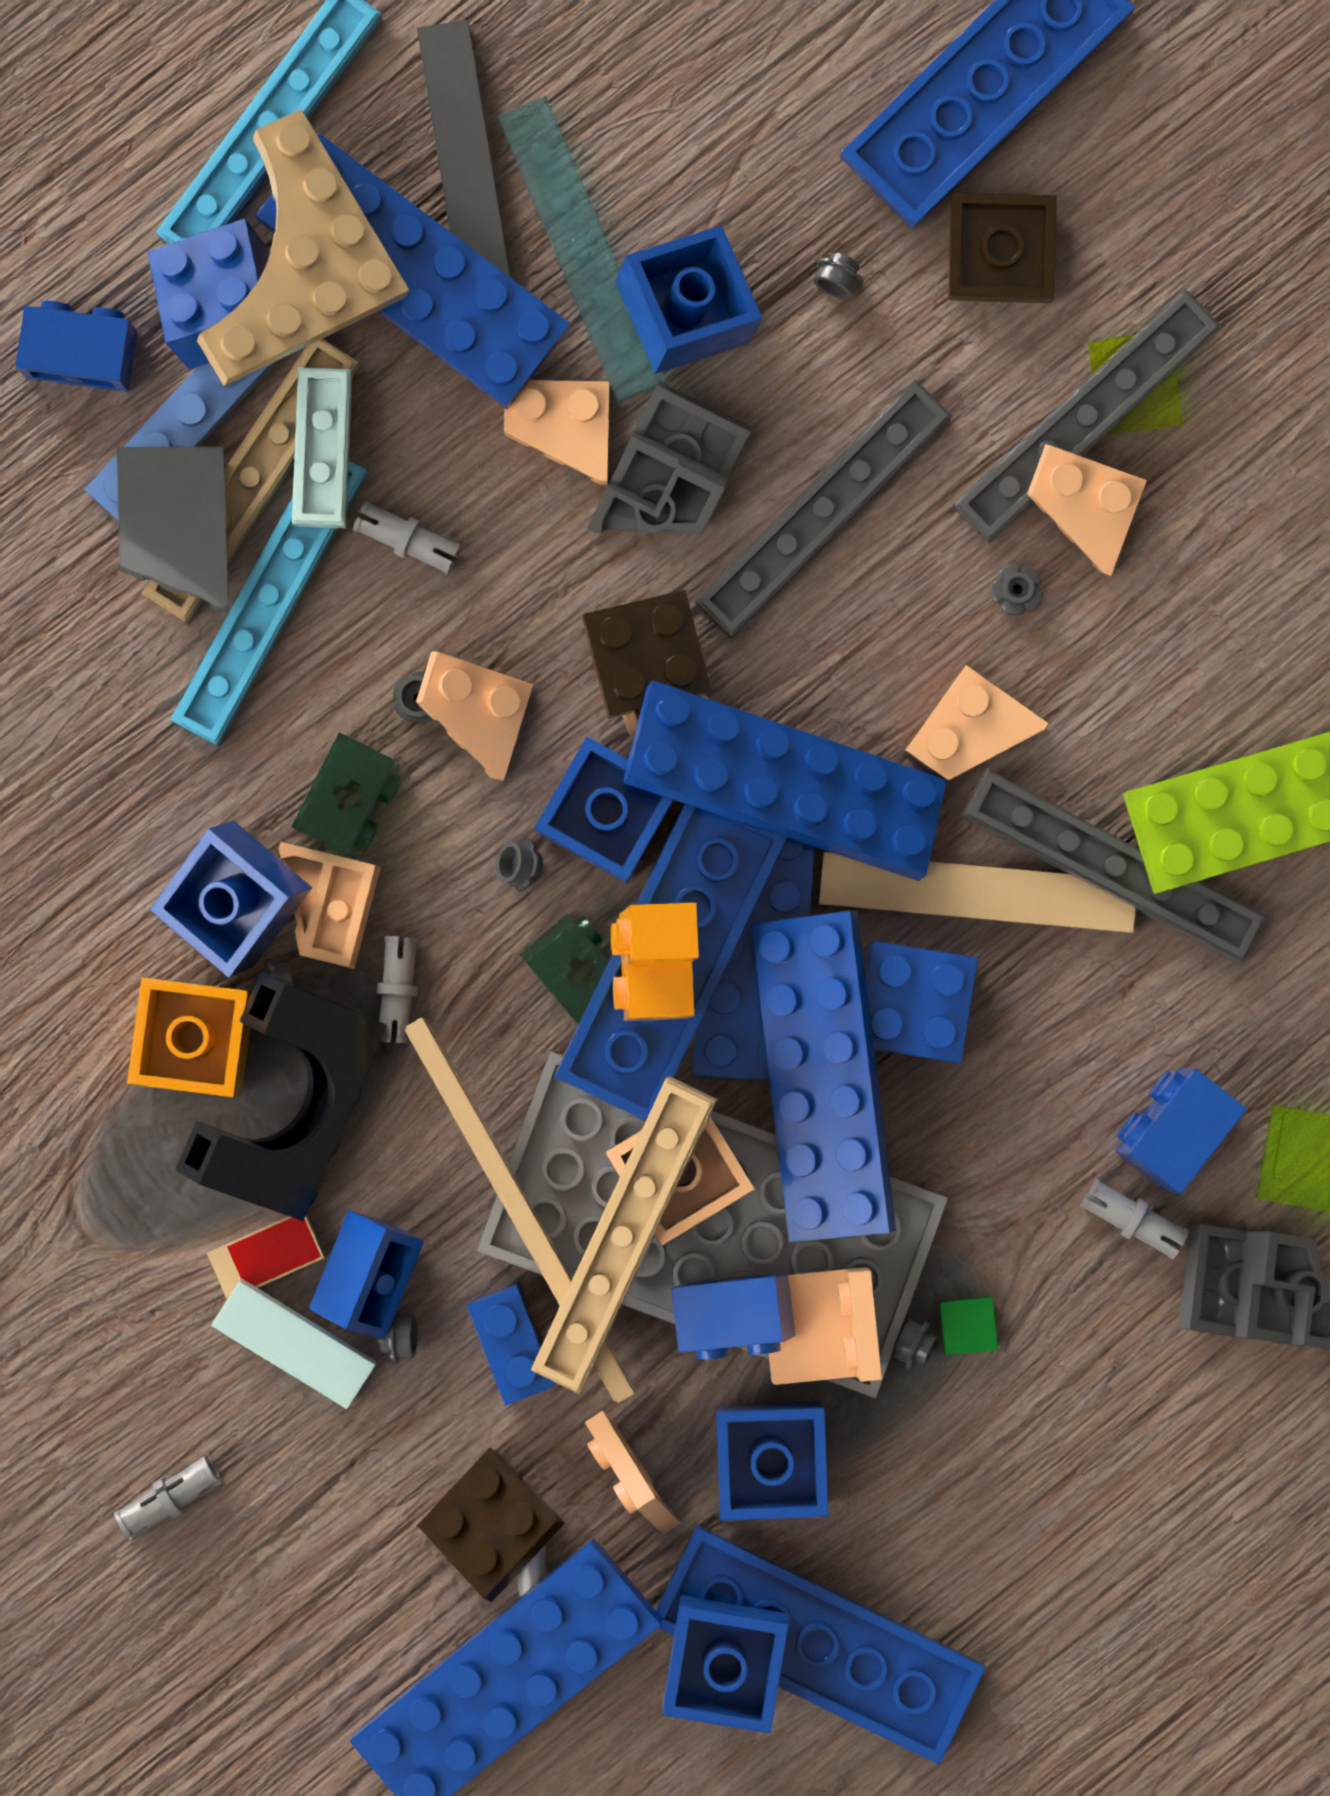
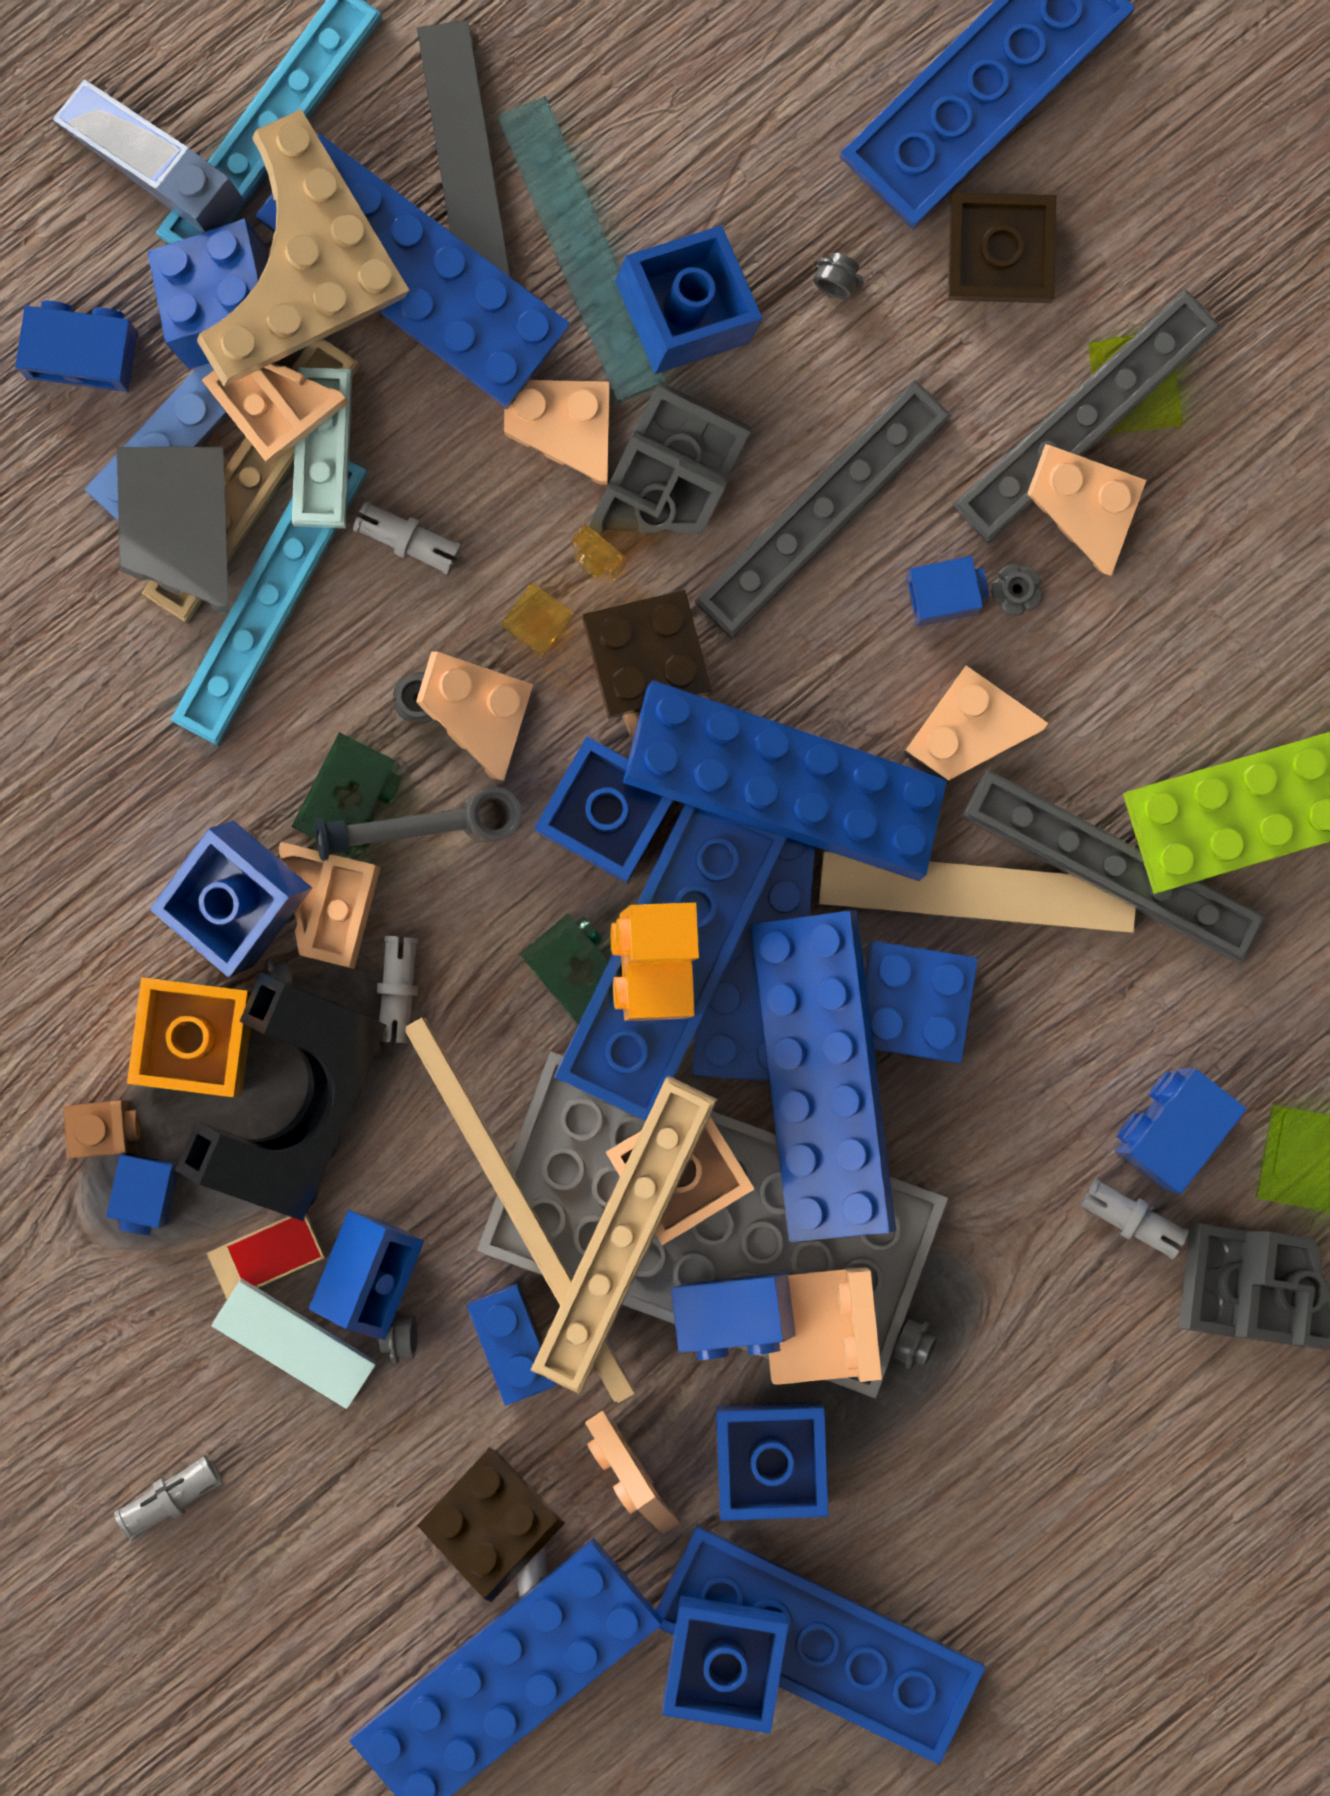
(101, 1129): none -> medium nougat bracket
(142, 1193): none -> blue brick
(149, 157): none -> slope
(275, 407): none -> light nougat wing
(337, 836): none -> dark grey piece
(519, 864): dark grey plate -> none
(537, 619): none -> clear yellow plate
(597, 554): none -> clear yellow plate
(946, 590): none -> blue brick
(968, 1325): green tile -> none

